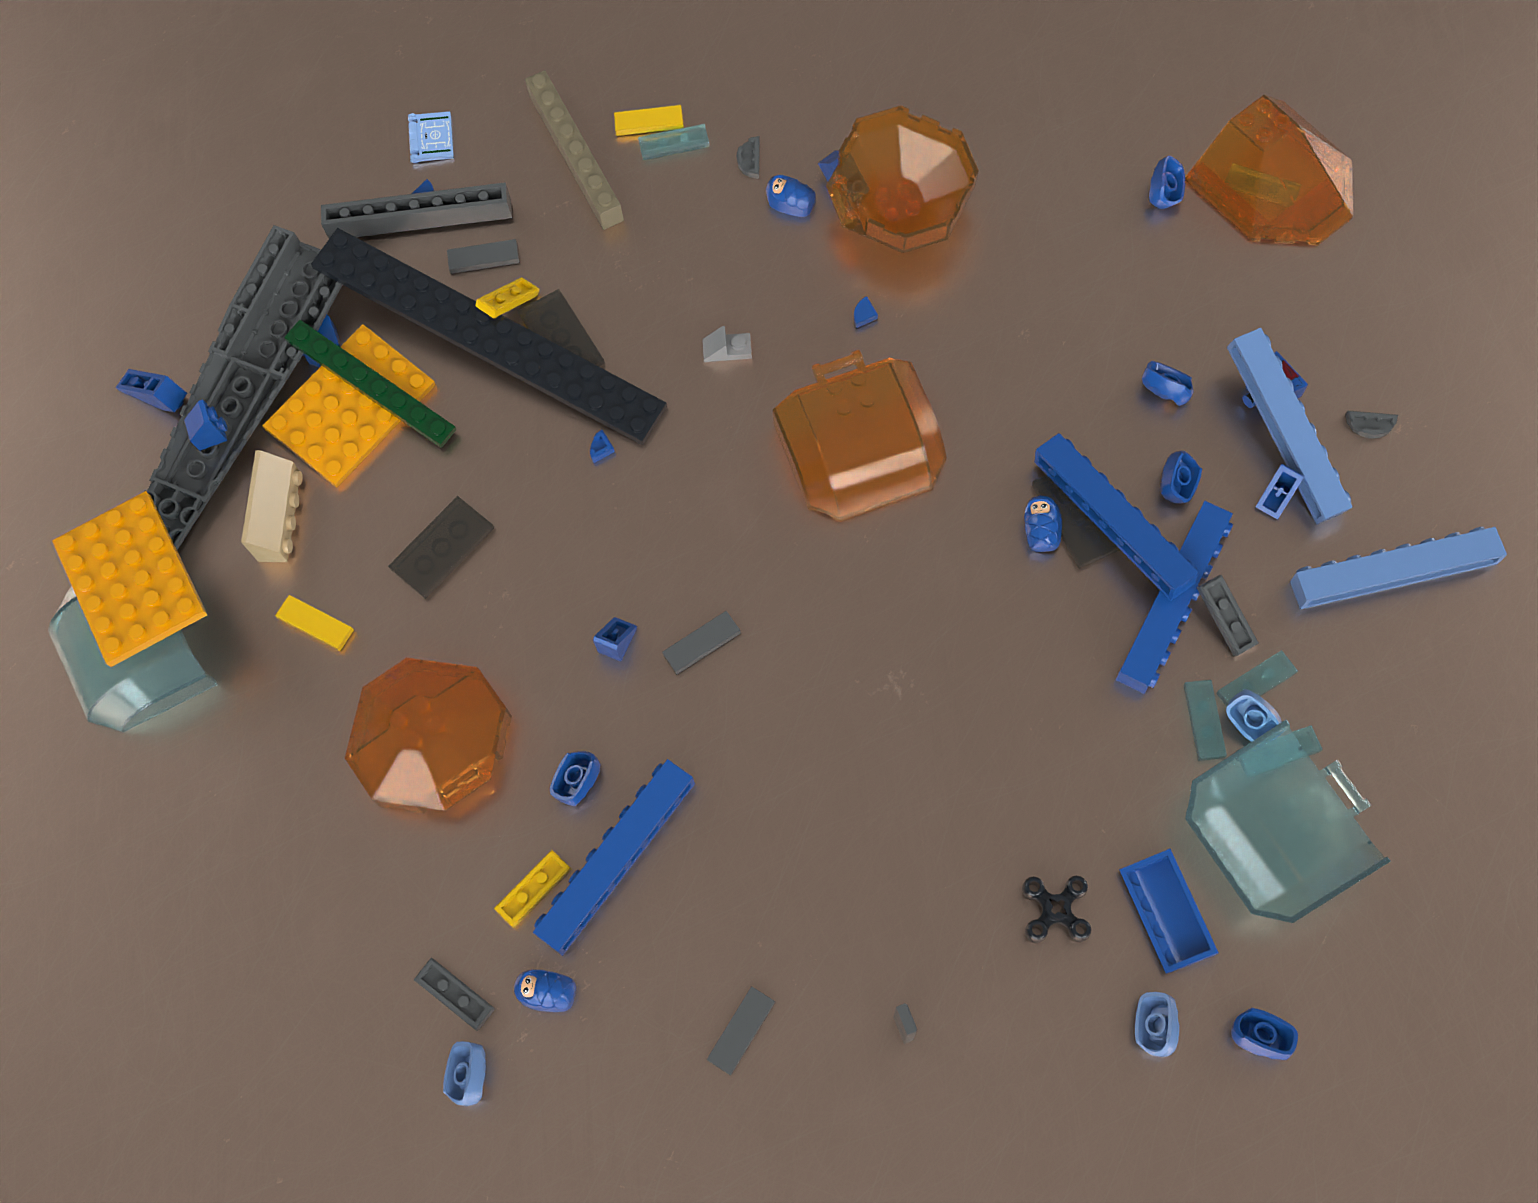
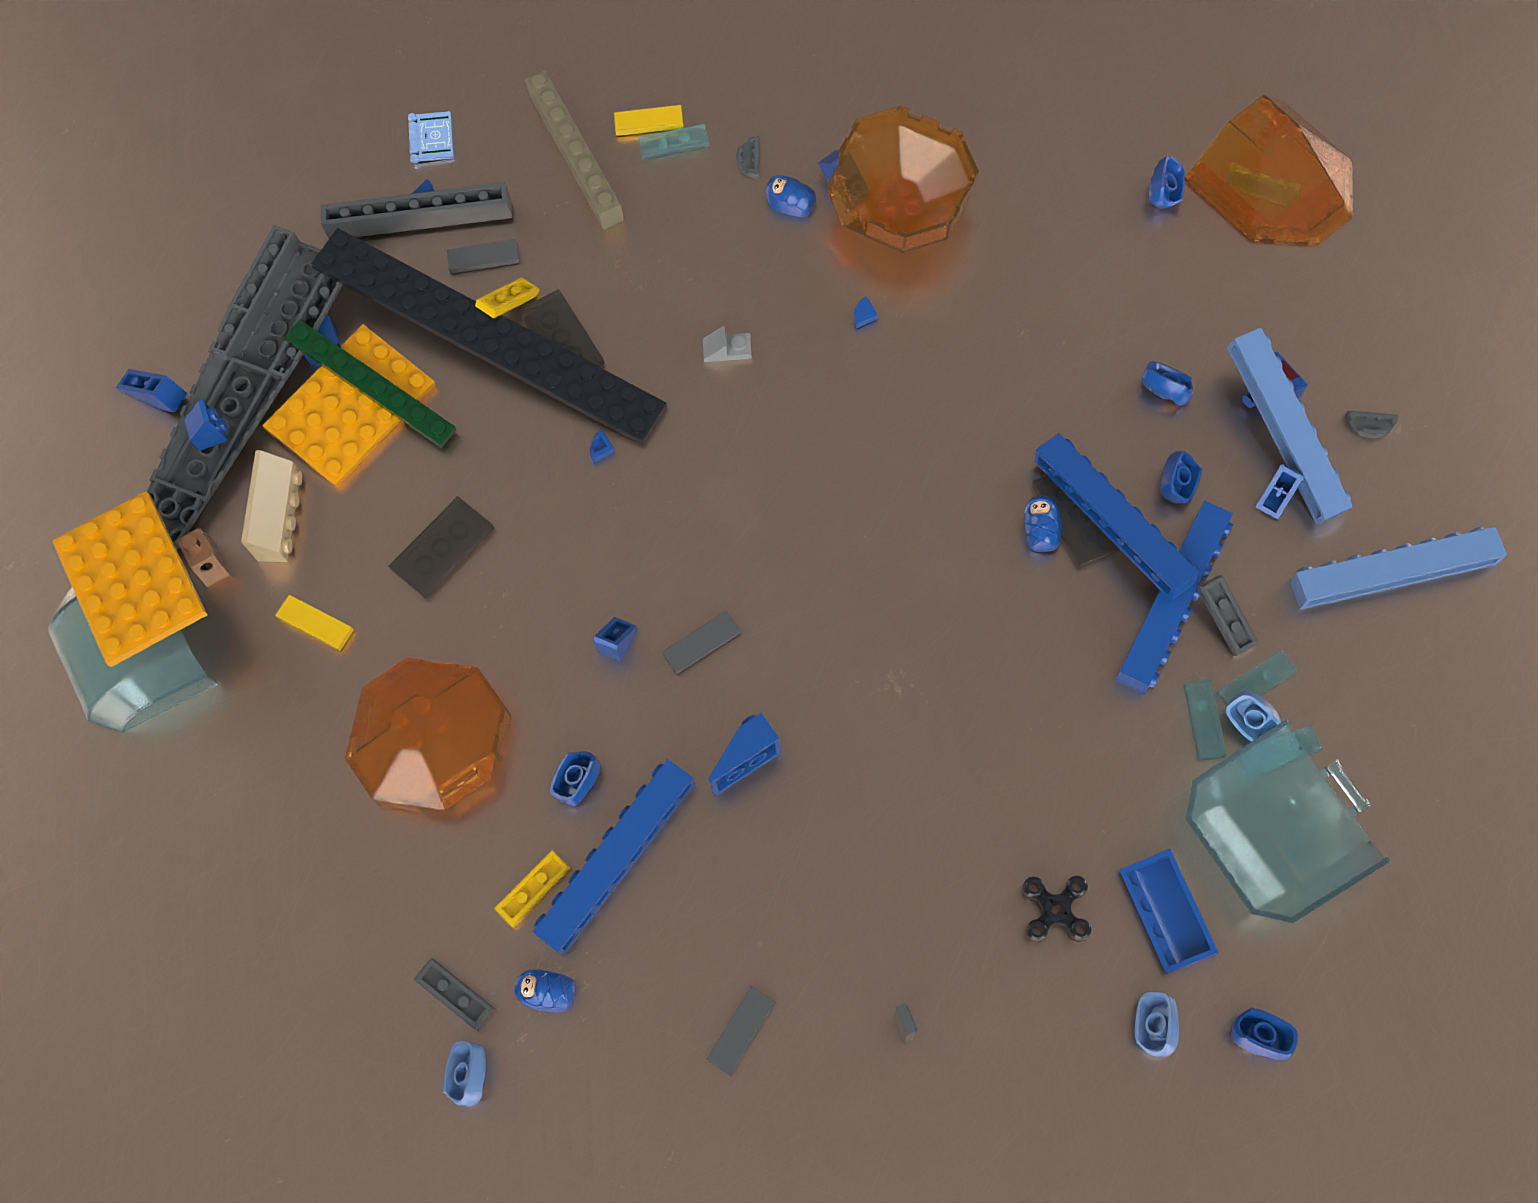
(200, 549): none -> nougat torso
(748, 750): none -> blue slope
(860, 437): clear orange windscreen -> none

